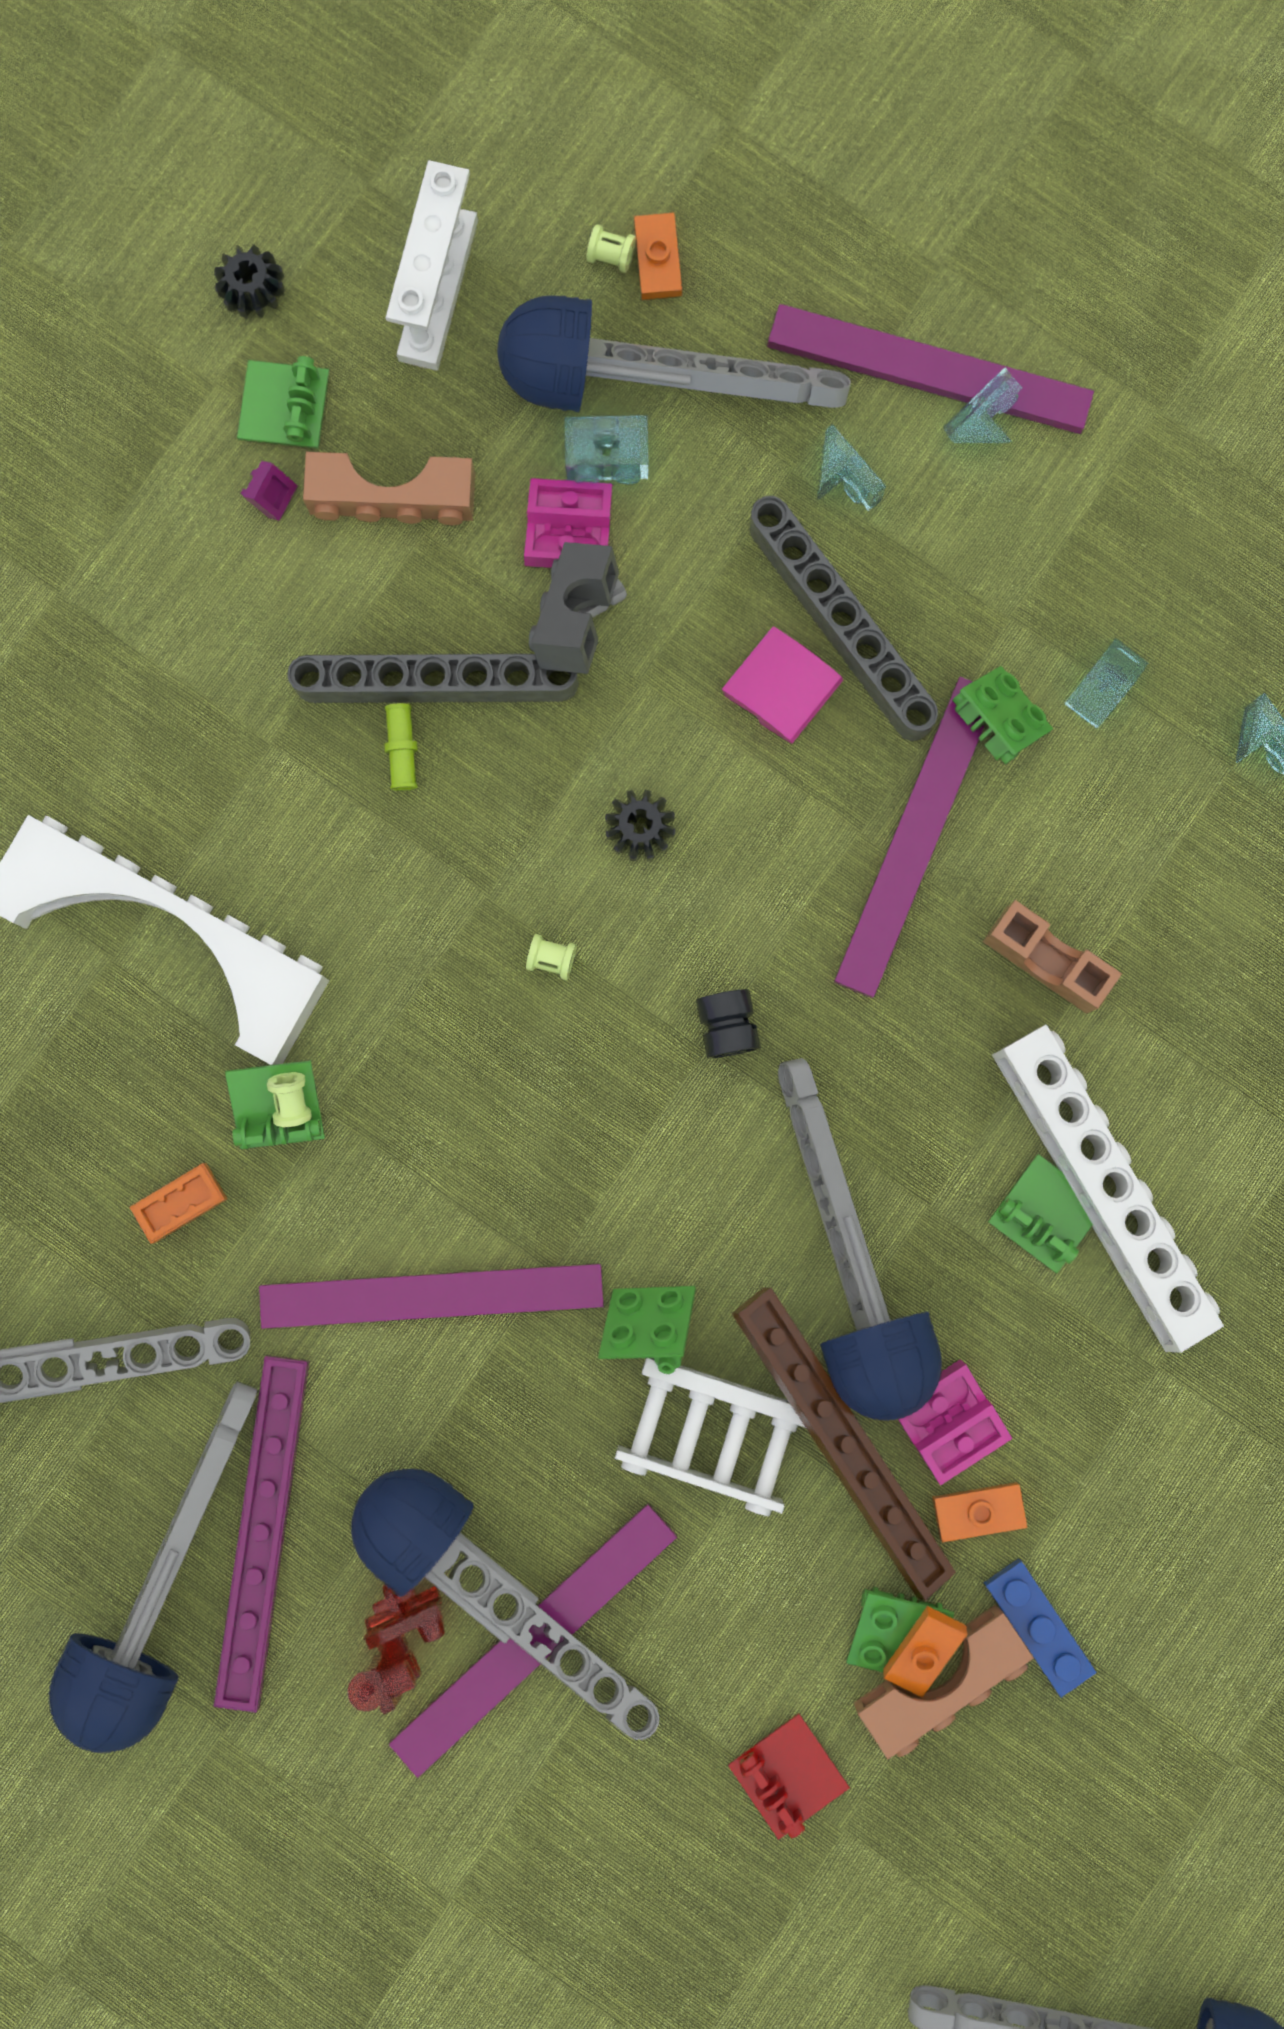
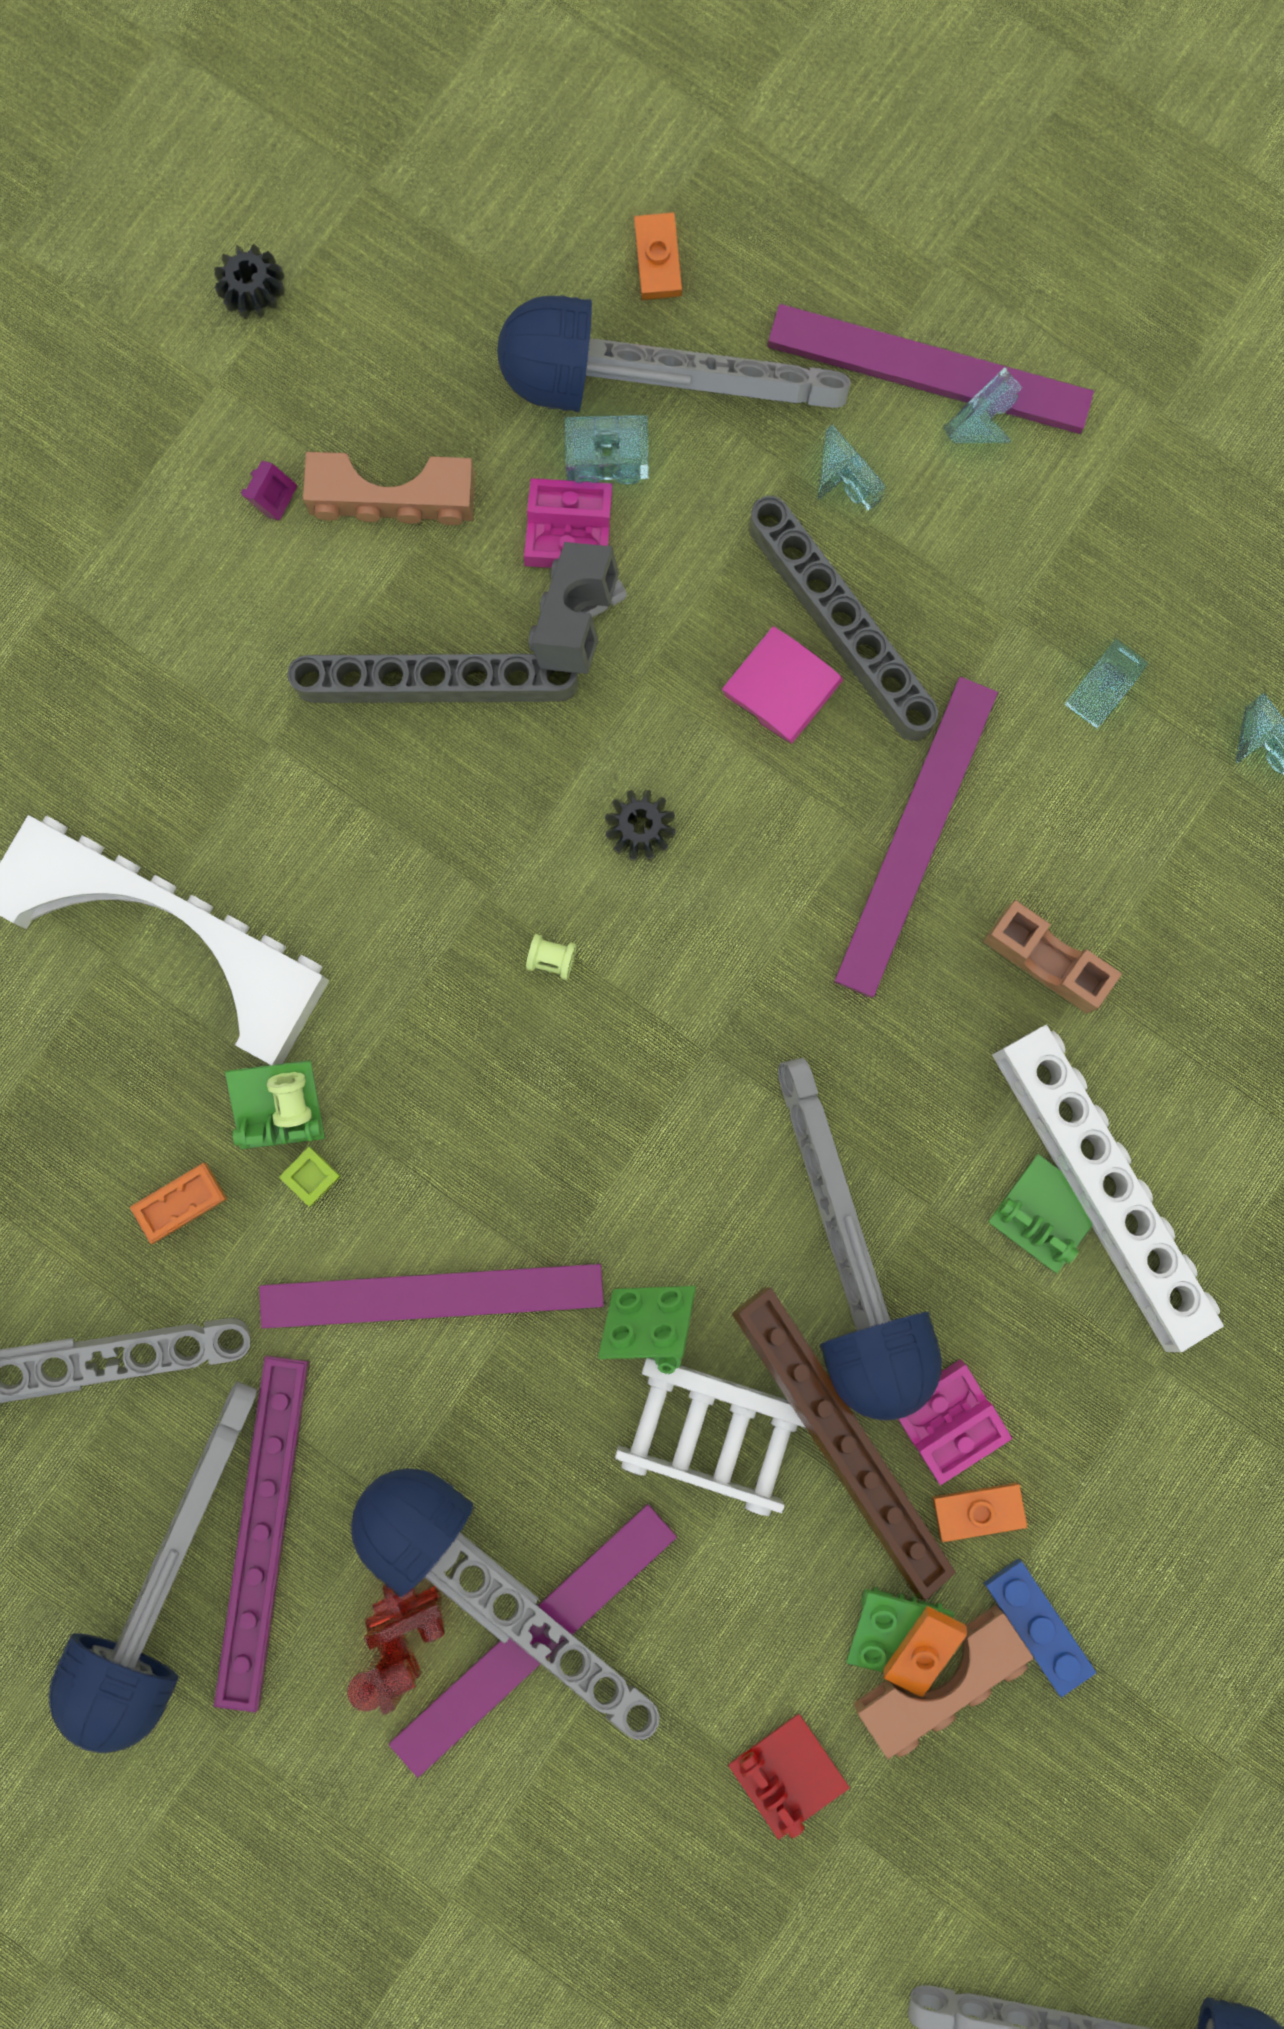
(283, 403): bright green hinge -> none
(310, 1176): none -> lime plate
(401, 747): lime pin -> none
(432, 265): white fence -> none
(611, 248): yellowish green bush -> none
(728, 1023): black wheel -> none
(1006, 712): bright green hinge -> none

